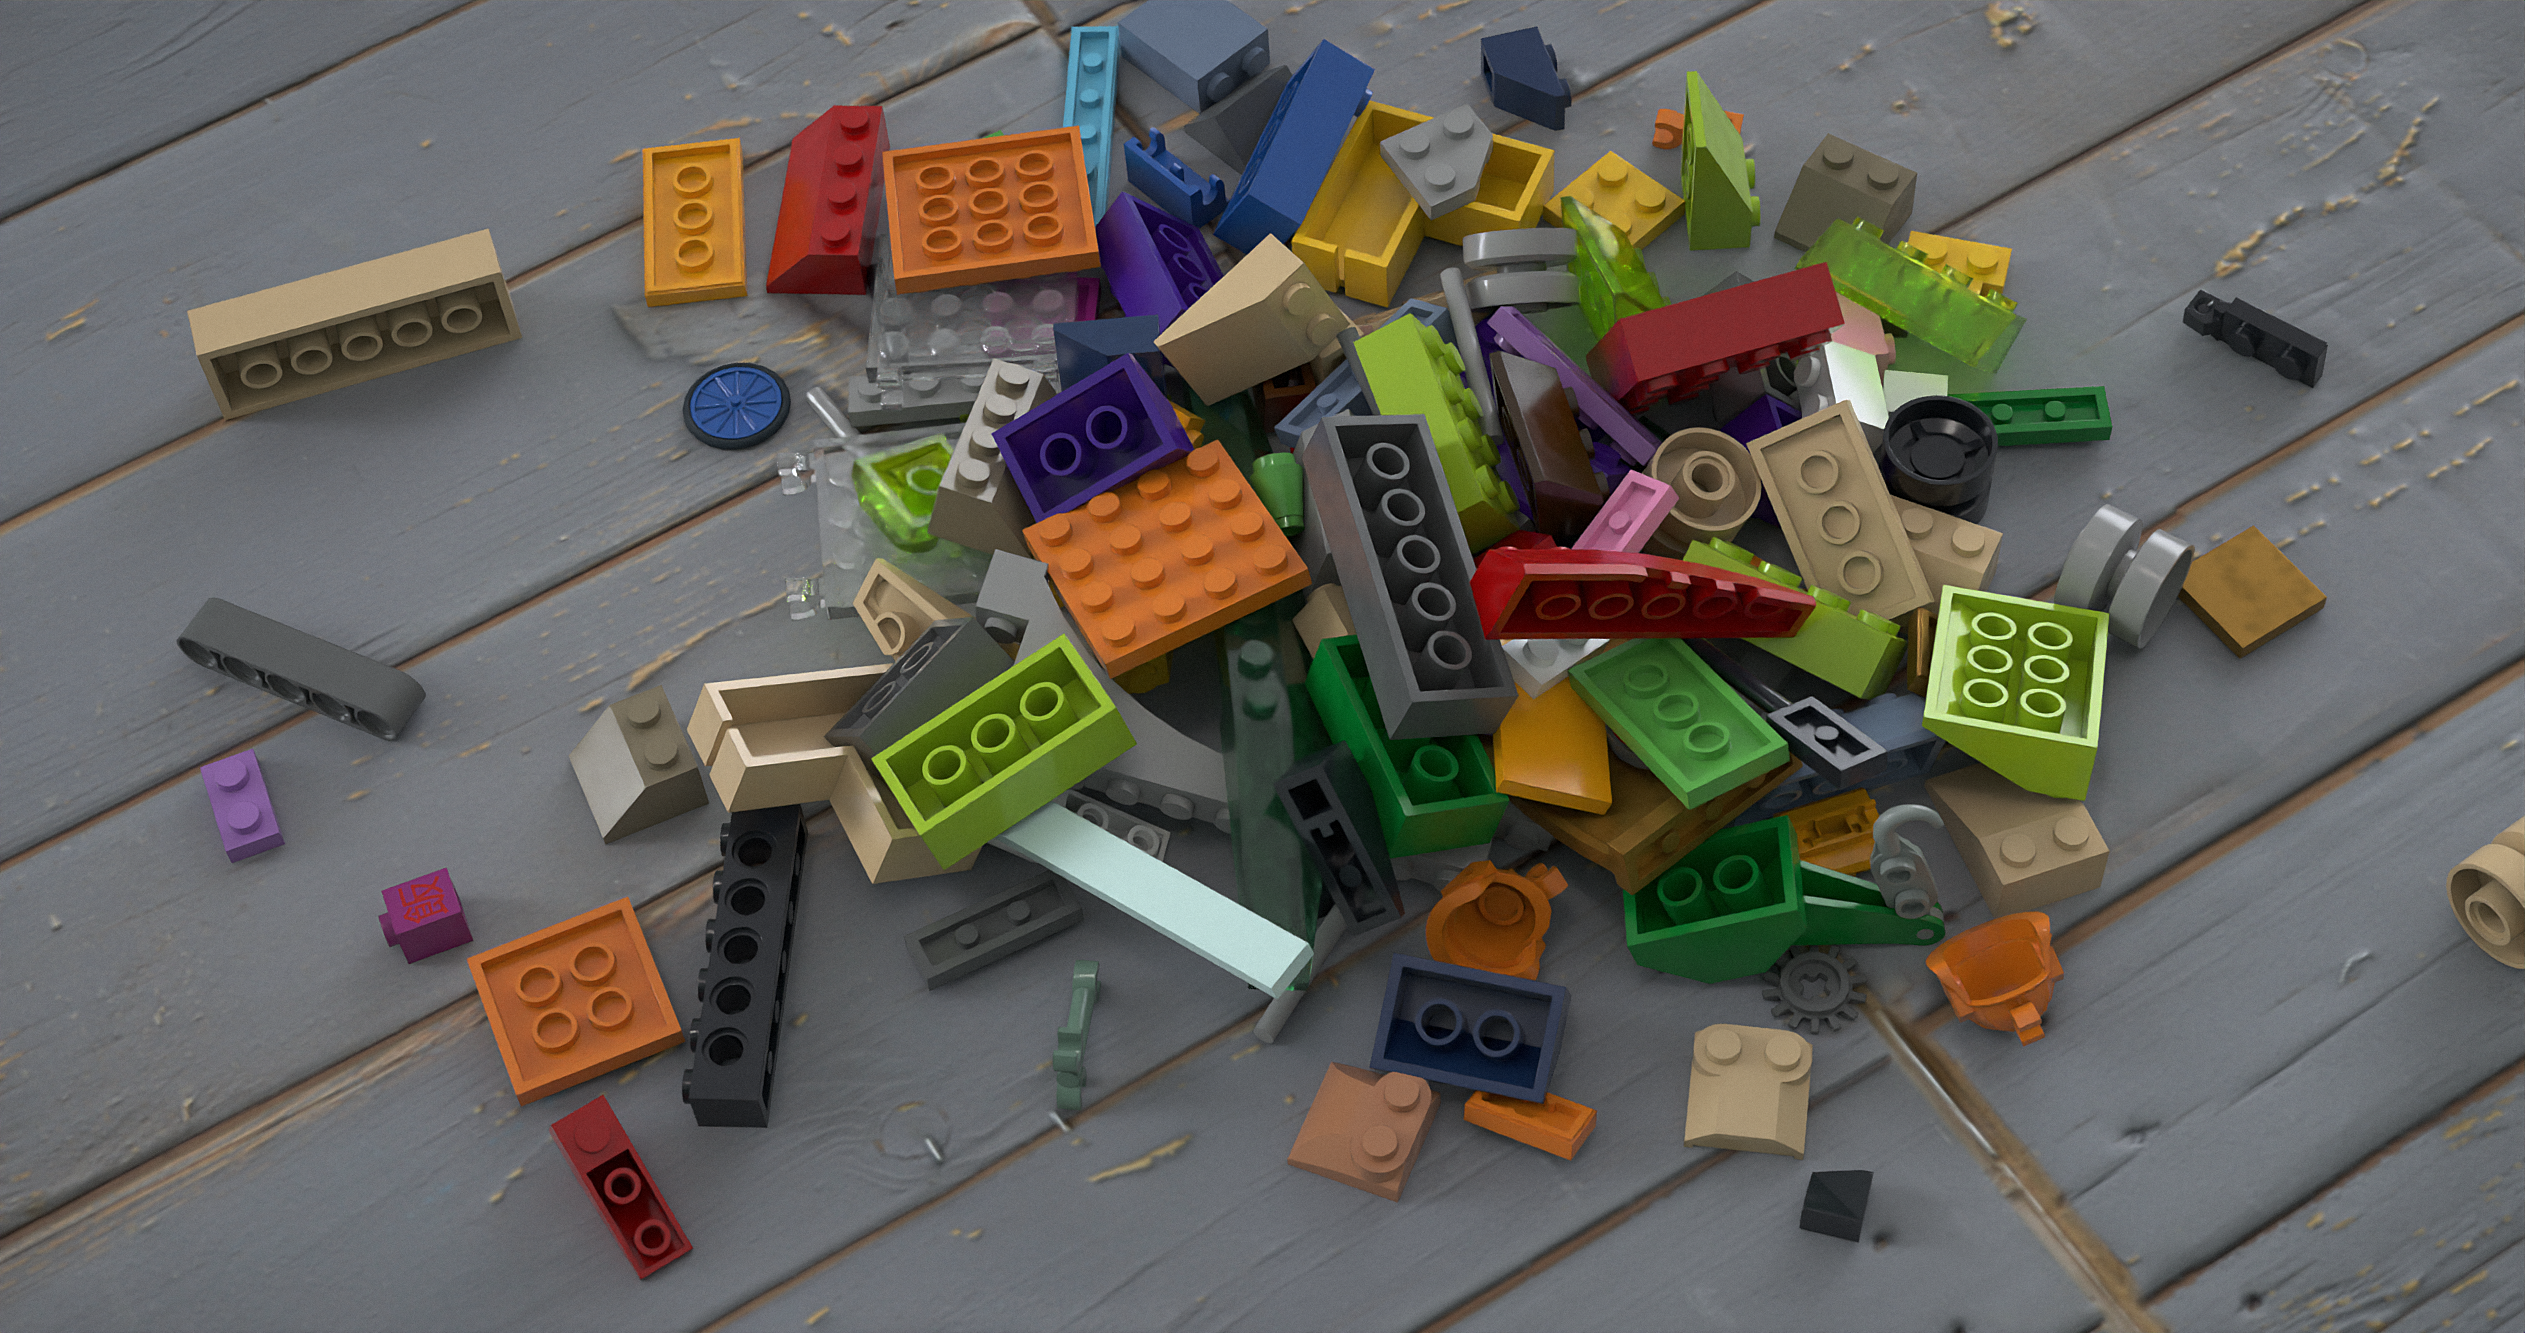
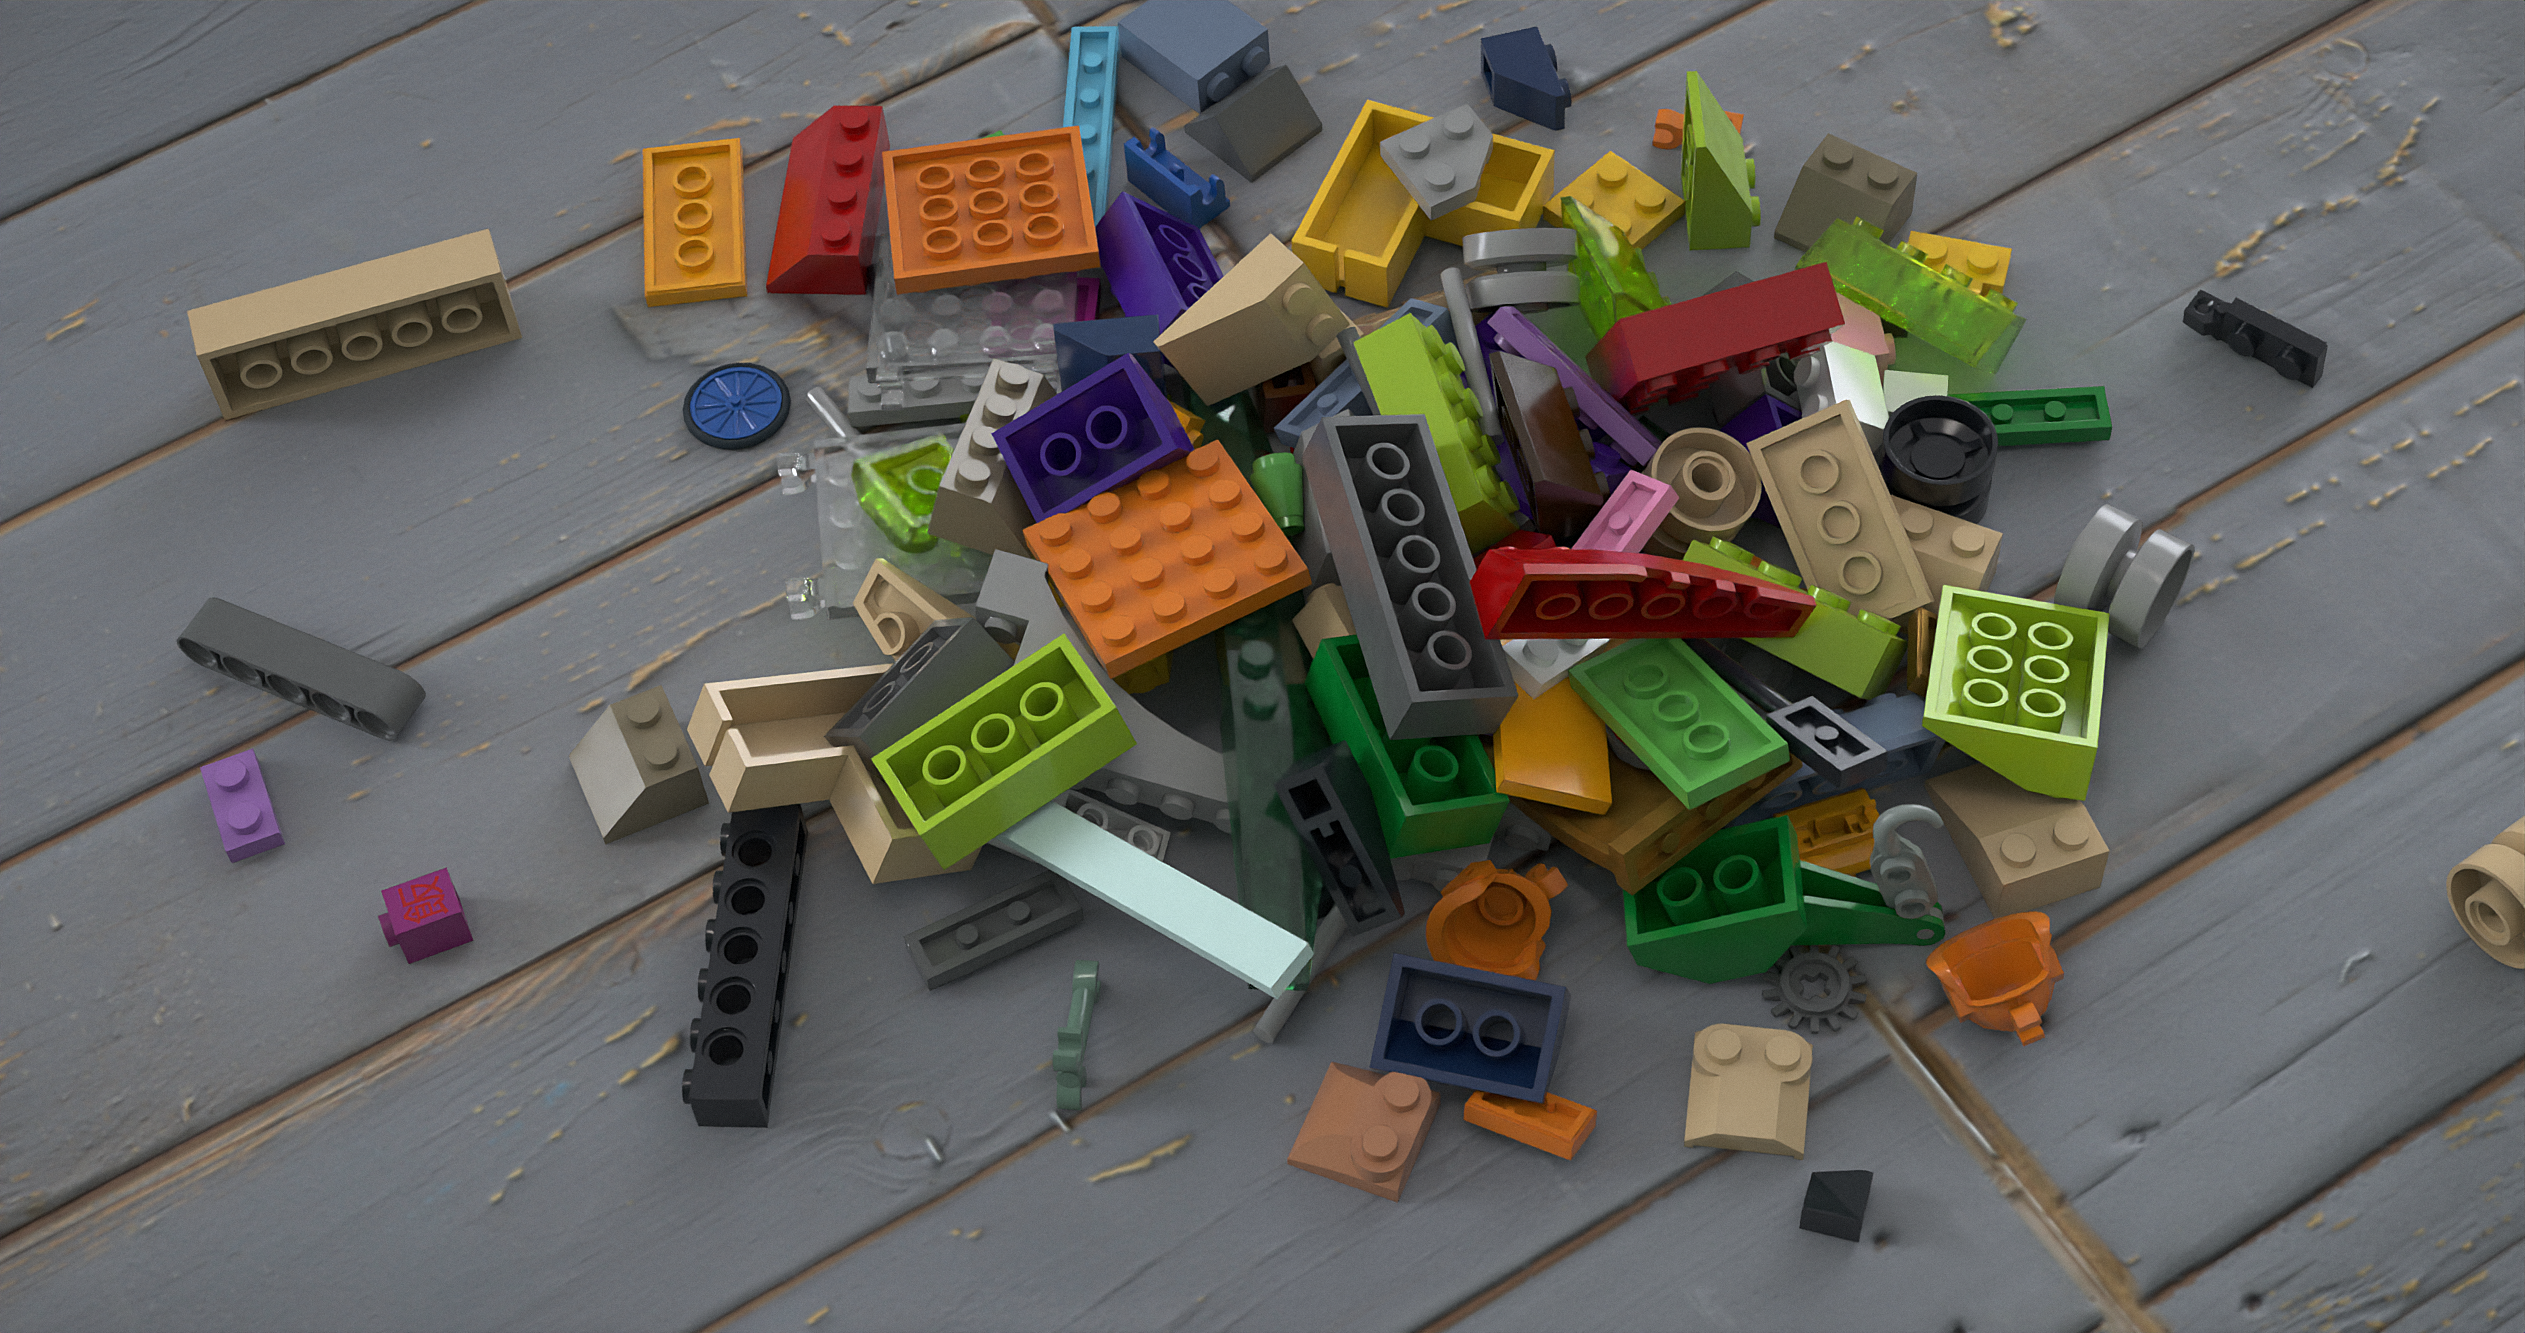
(575, 1001): orange plate -> none
(620, 1186): red slope -> none
(1296, 148): blue brick -> none
(2249, 592): pearl gold tile -> none

